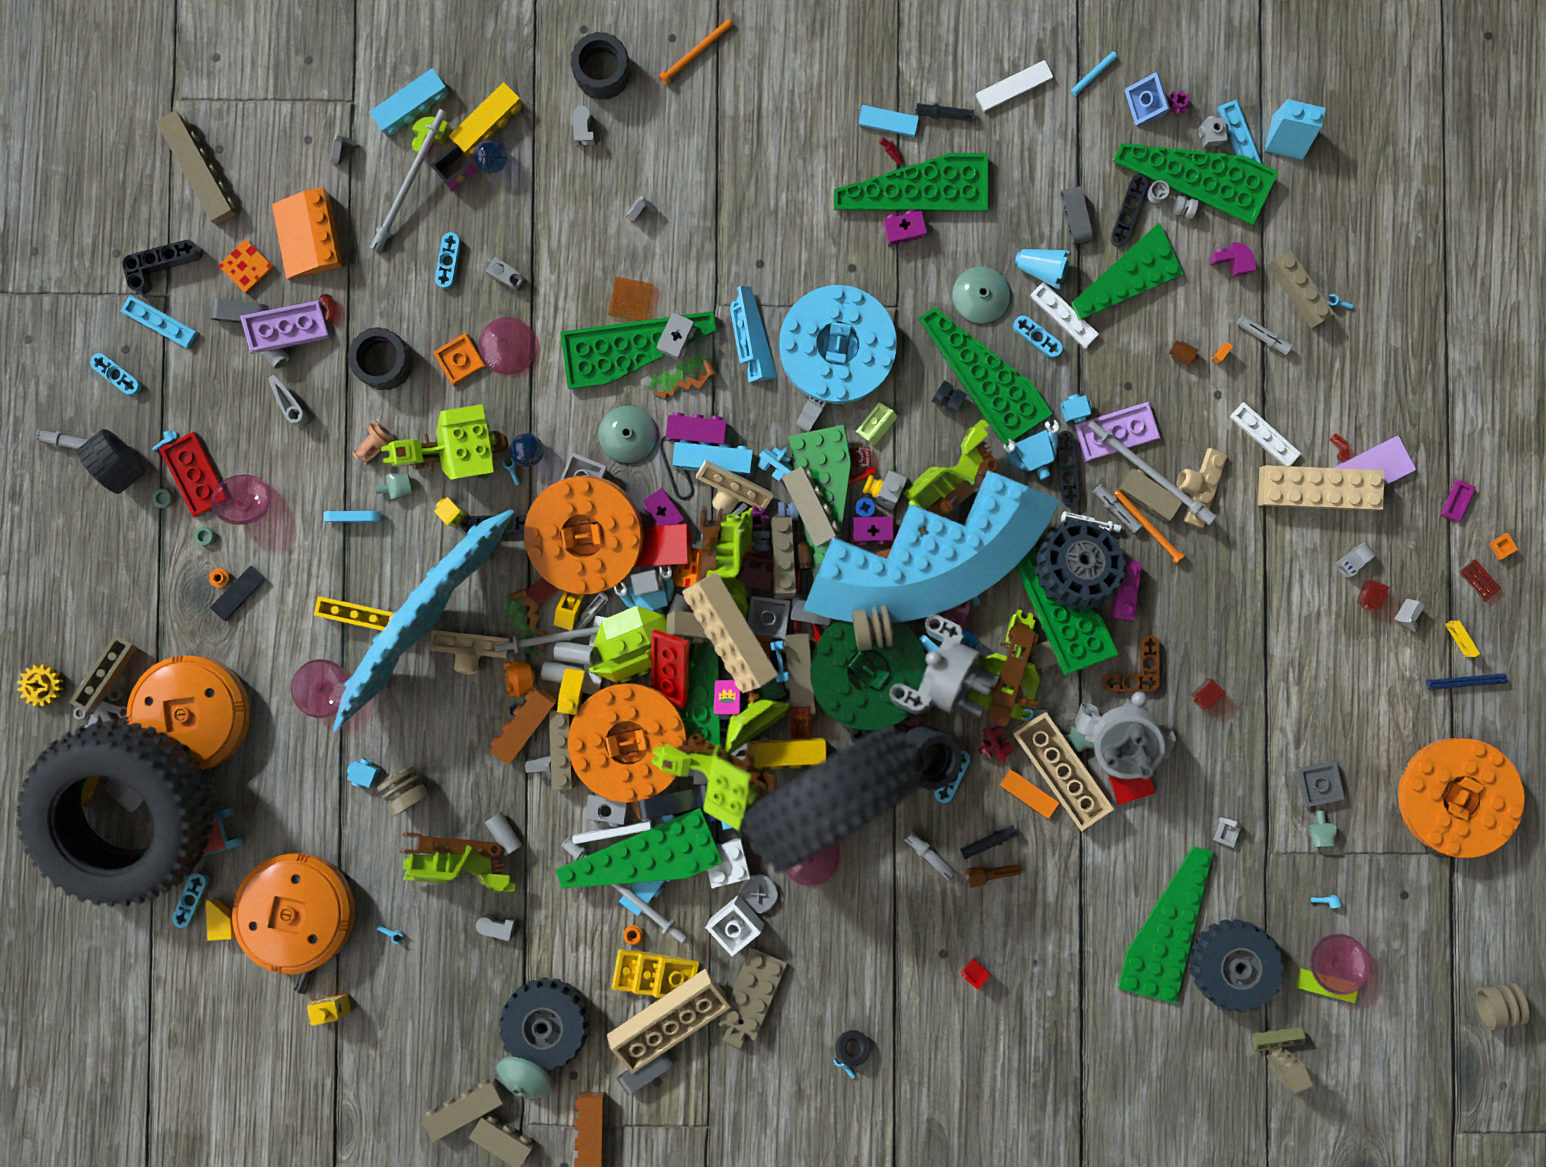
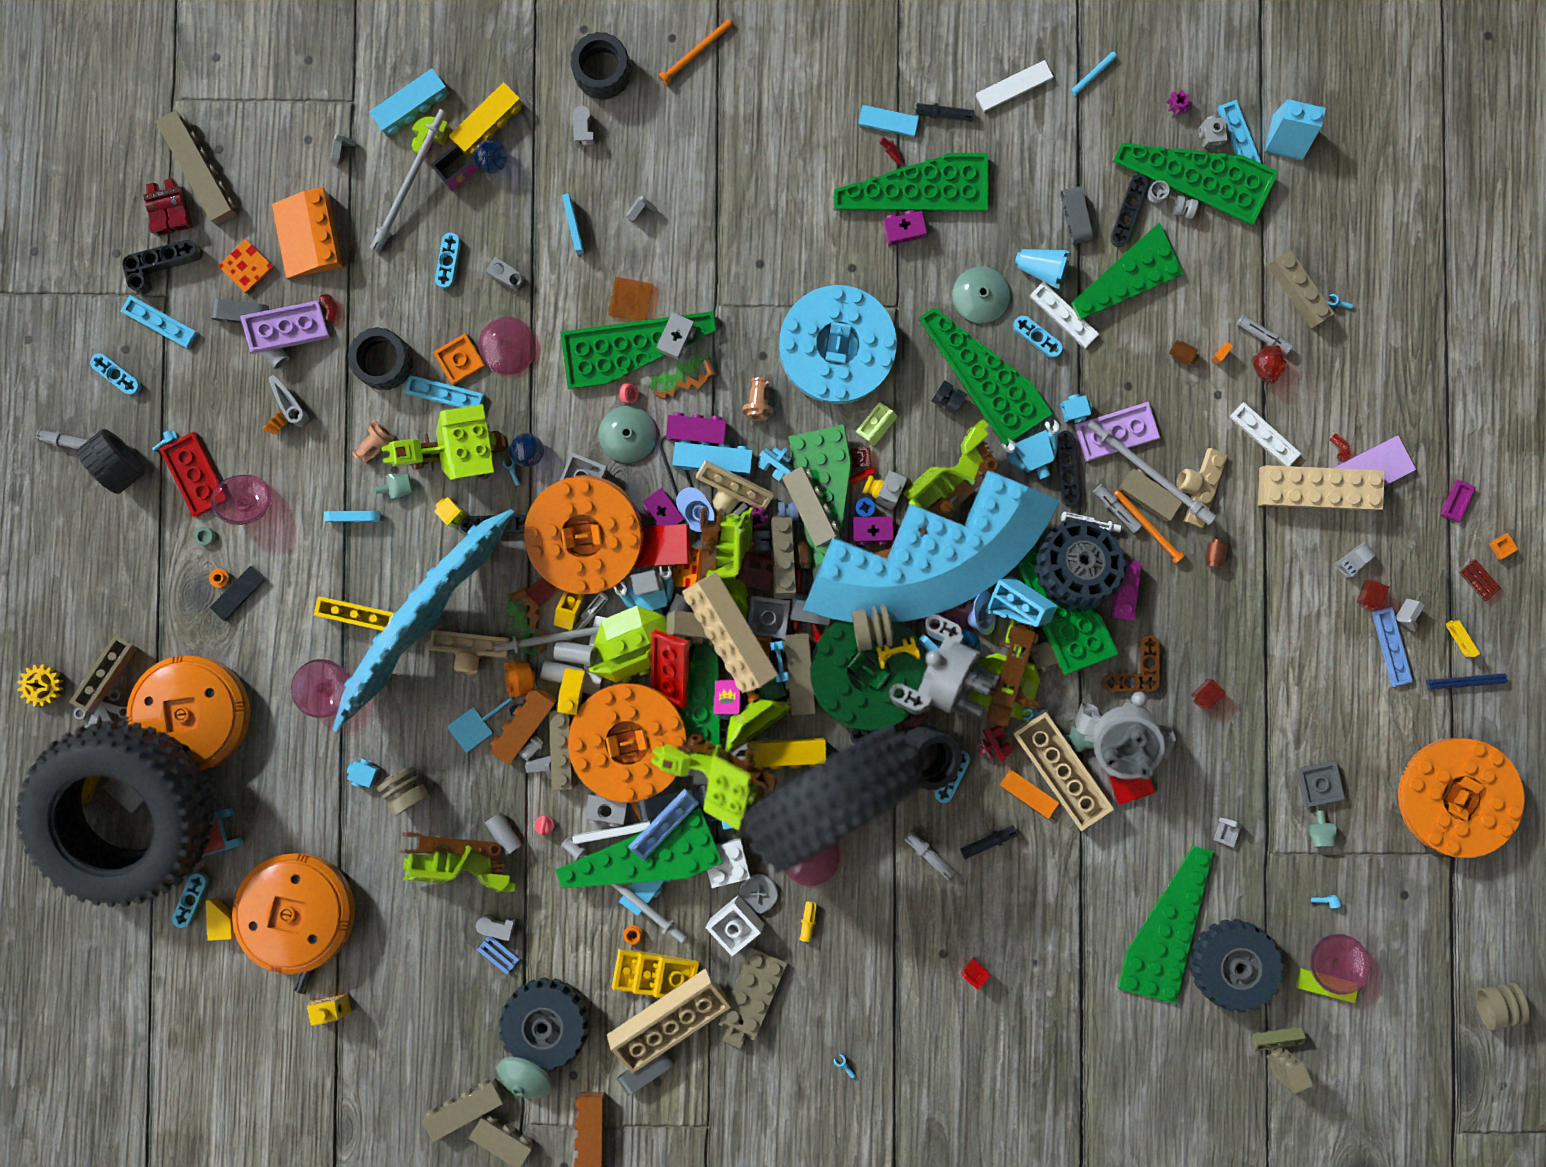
(163, 498): sand green tile -> none
(166, 208): none -> dark red hips
(276, 423): none -> orange piece
(391, 933): medium azure hand -> none
(442, 392): none -> medium azure tile
(471, 728): none -> medium azure piece
(495, 961): none -> medium blue tile
(534, 744): none -> white pin
(544, 825): none -> coral tile
(572, 220): none -> medium azure tile
(628, 393): none -> coral tile
(663, 824): none -> medium blue tile
(690, 503): none -> light blue piece
(750, 337): medium azure wedge -> none
(758, 401): none -> nougat piece
(800, 722): clear red tile -> none
(808, 921): none -> yellow axle
(810, 413): light grey leg -> none
(864, 1048): black tyre -> none
(884, 655): none -> yellow piece
(978, 618): none -> light blue piece
(979, 876): reddish brown piece -> none
(1020, 602): none -> medium azure wedge
(1147, 99): medium blue slope -> none
(1216, 553): none -> copper brick
(1239, 257): magenta brick -> none
(1269, 363): none -> clear red hair
(1392, 646): none -> medium blue tile

